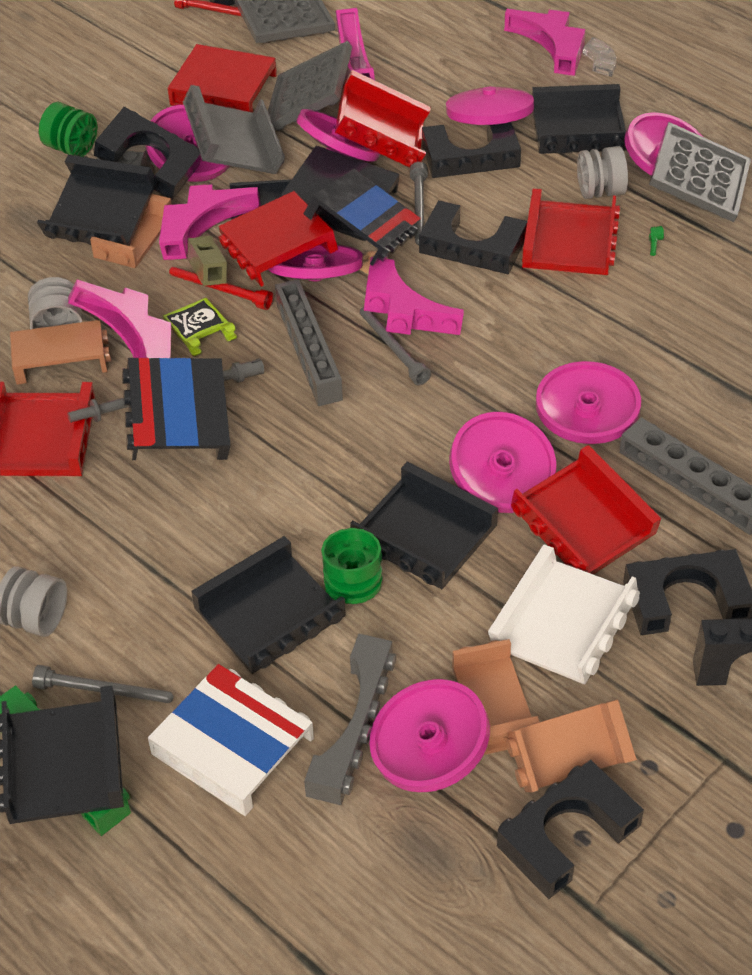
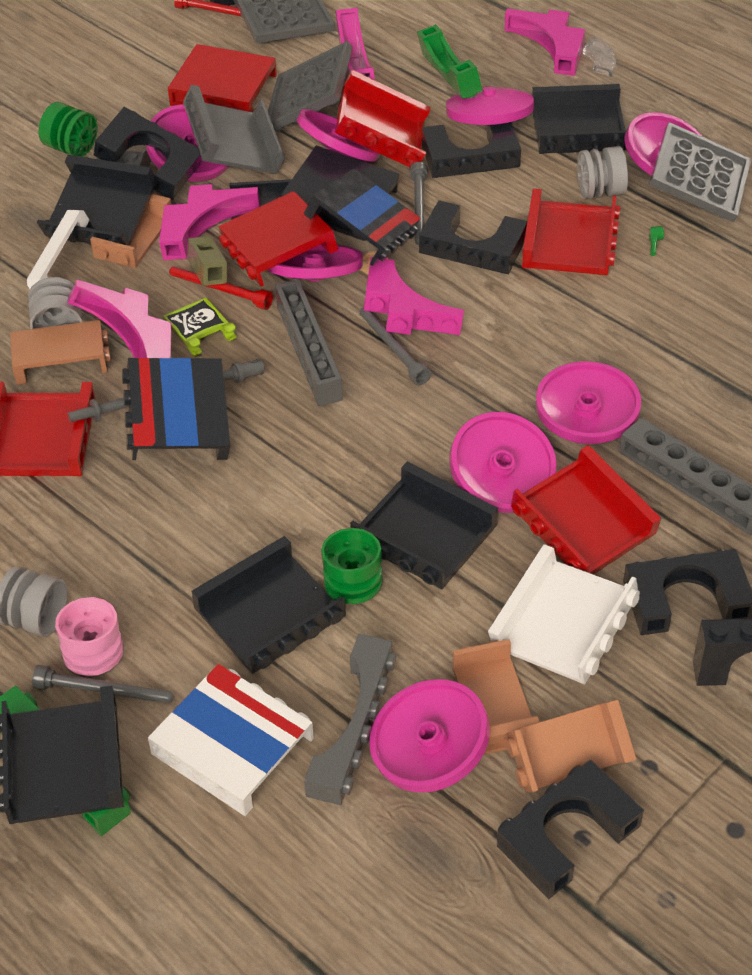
(70, 220): none -> white piece
(89, 636): none -> bright pink wheel
(460, 75): none -> green arch

